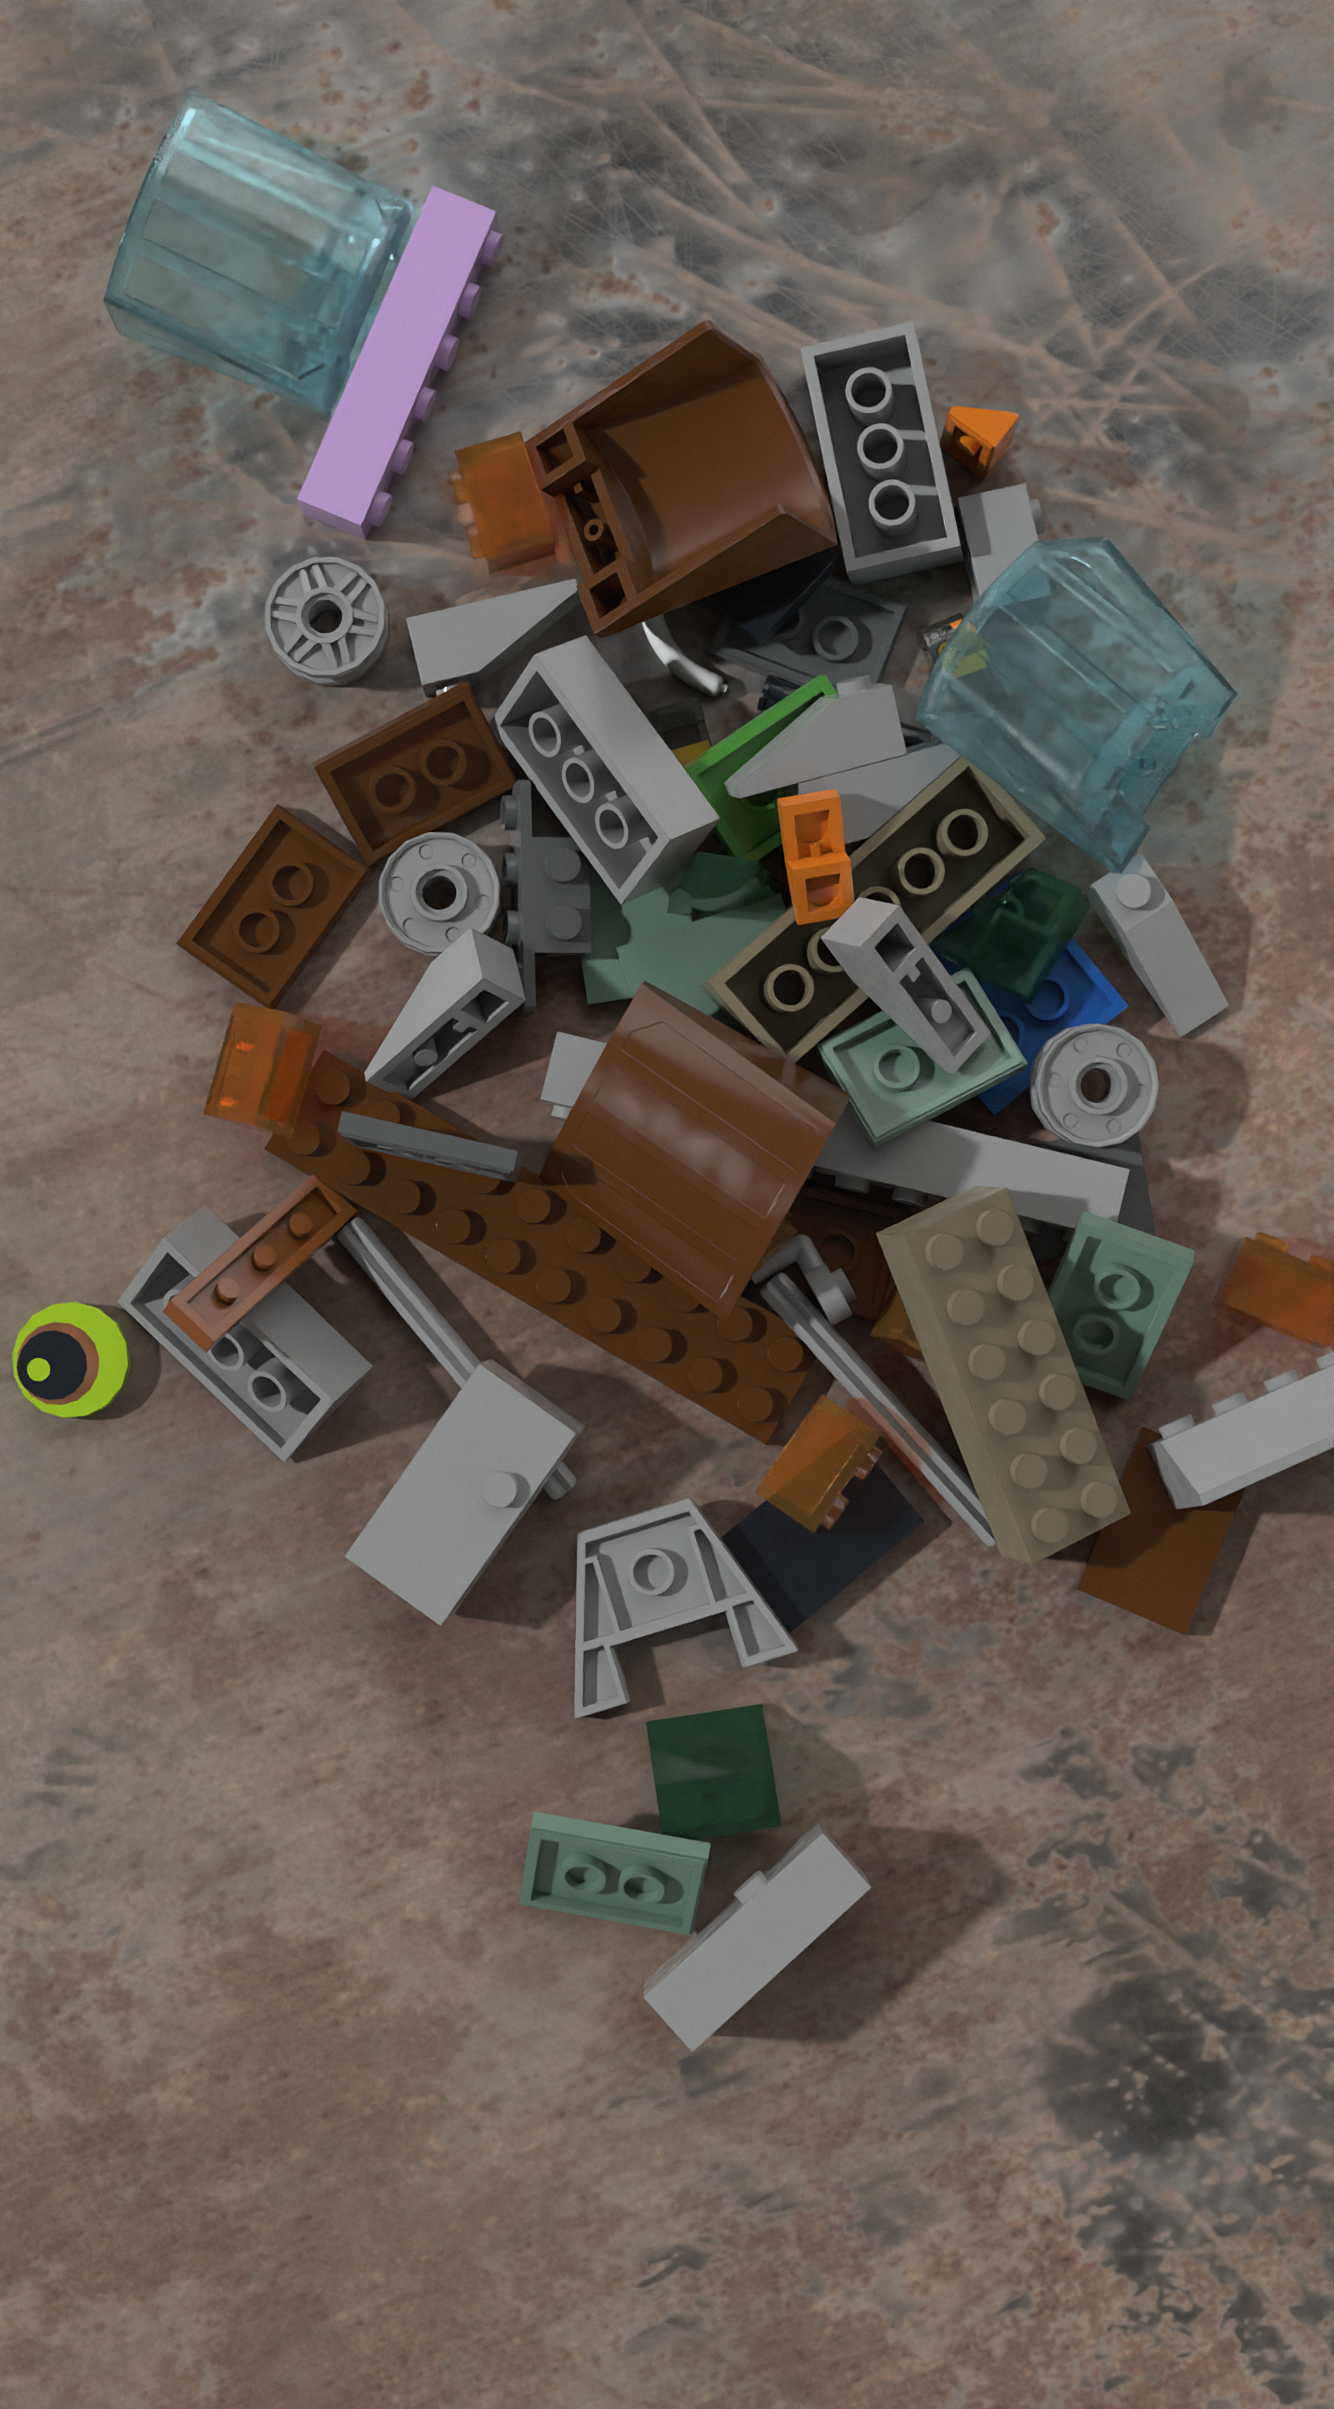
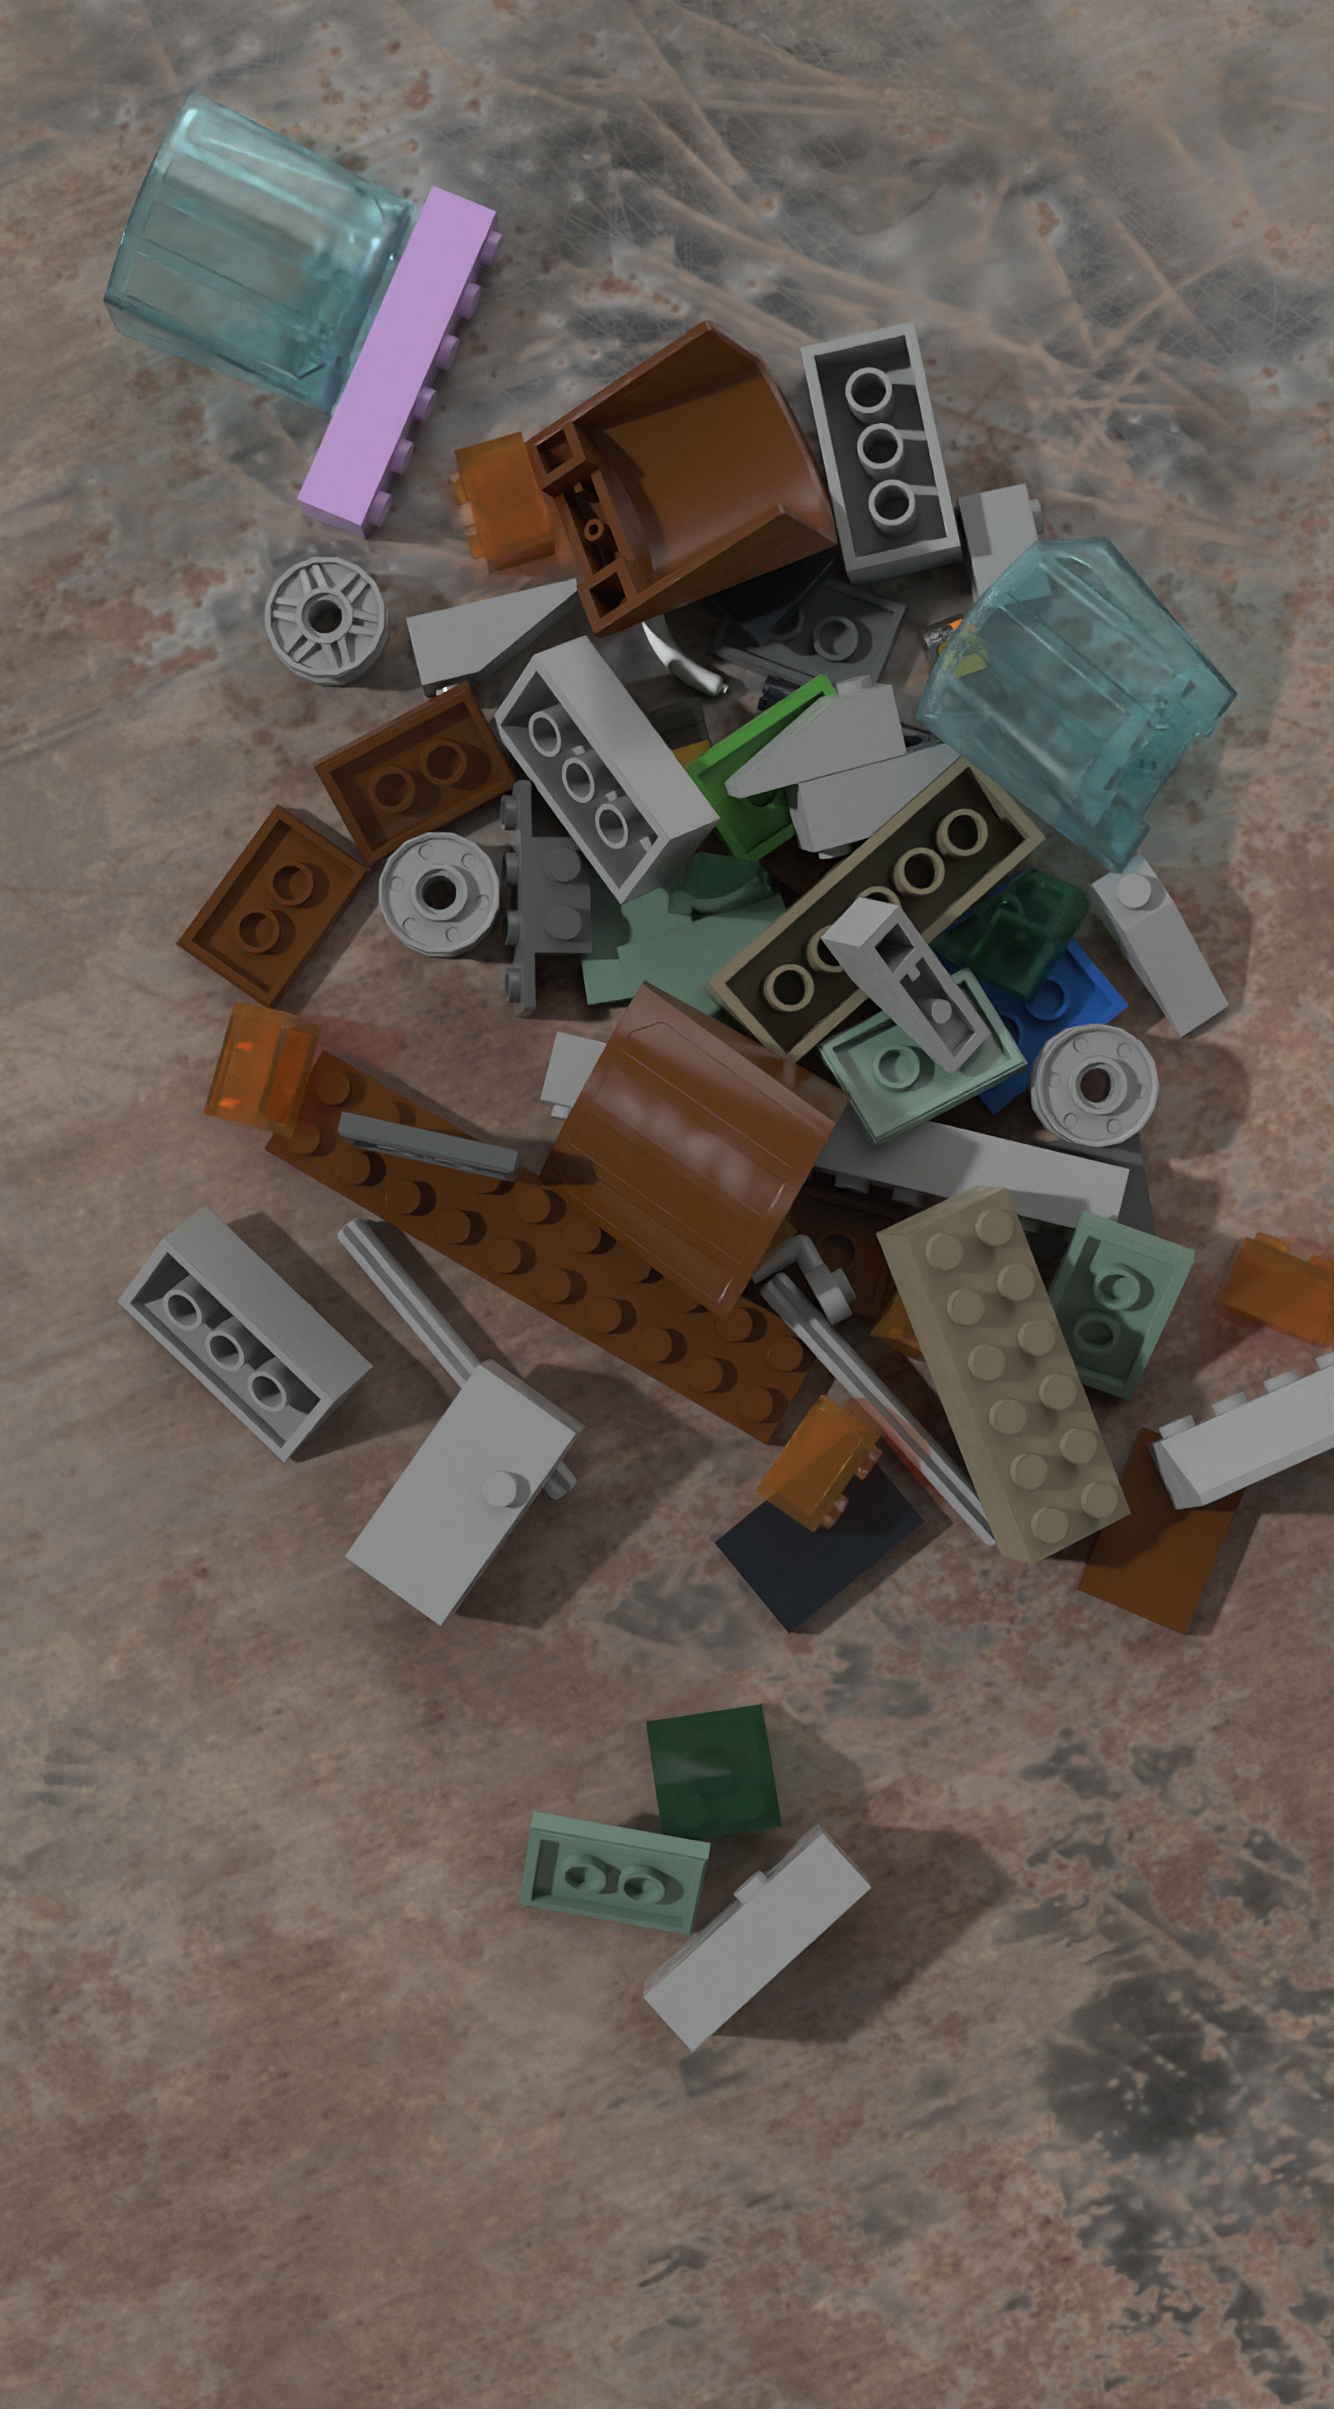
(71, 1360): tile -> none
(259, 1262): dark orange plate -> none
(450, 1011): light grey slope -> none
(654, 1576): light grey wing -> none
(816, 856): orange slope -> none
(978, 437): orange slope -> none

